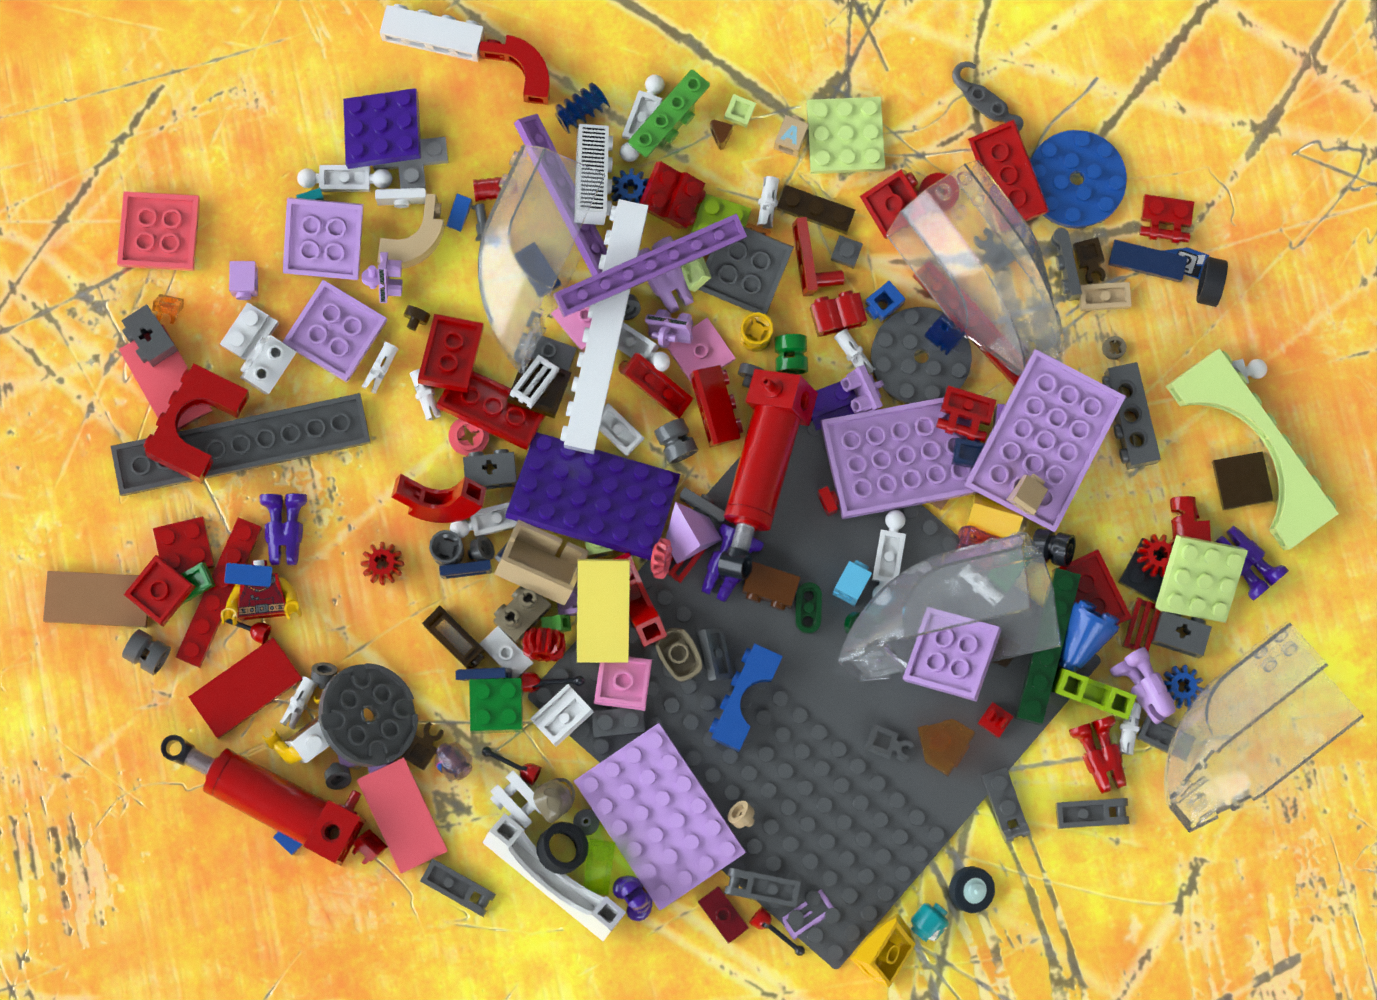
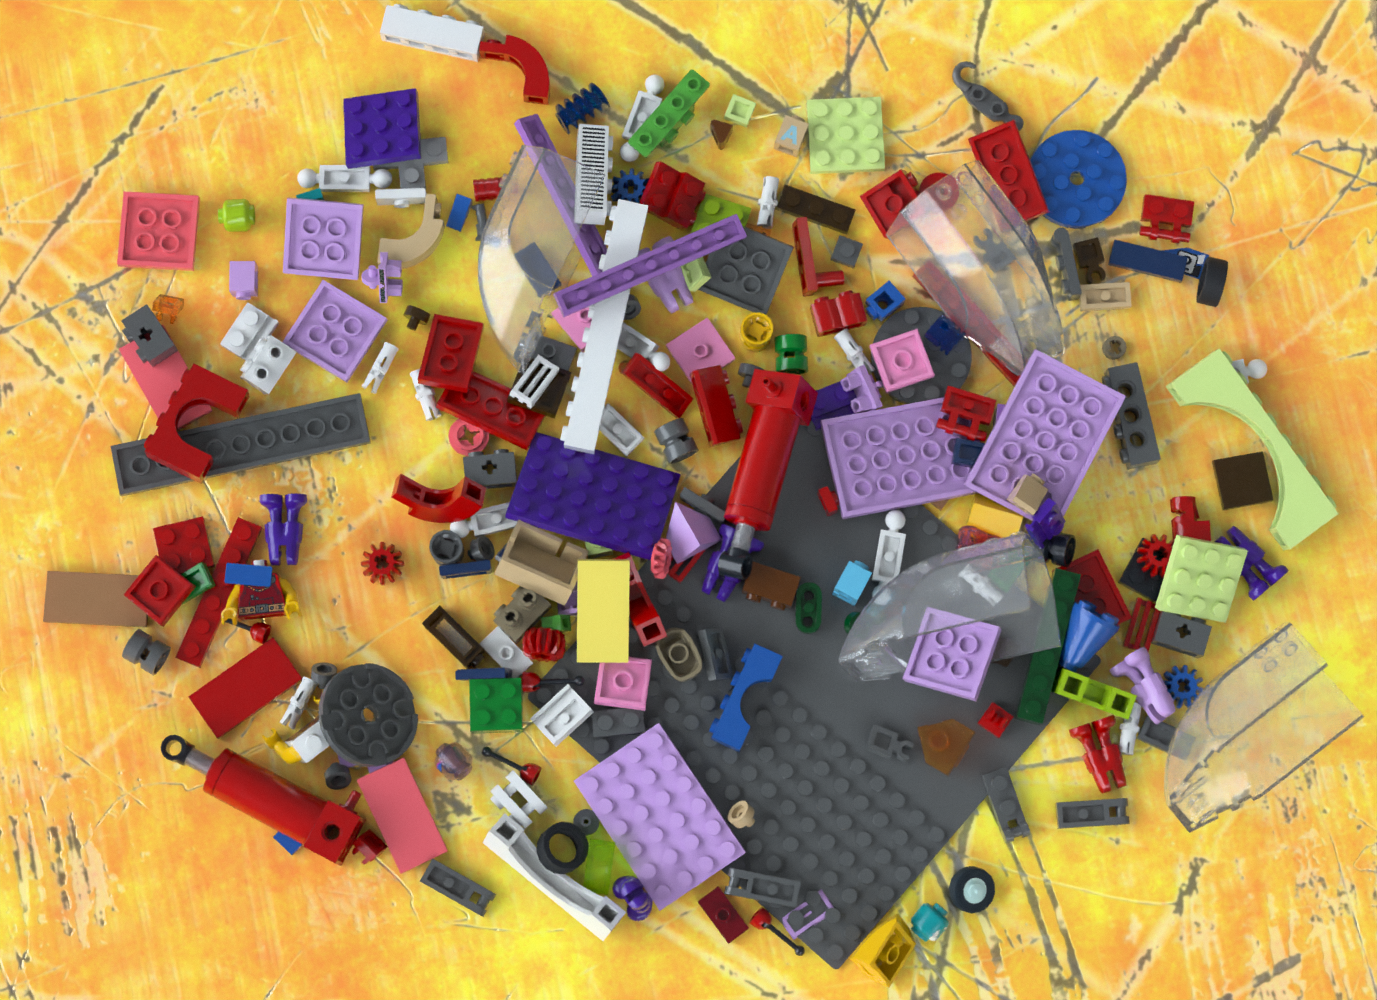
(237, 215): none -> lime head
(421, 750): dark brown plate -> none
(554, 798): dark tan piece -> none
(669, 329): lavender hips -> none
(901, 360): none -> bright pink plate
(1046, 524): none -> dark purple plate

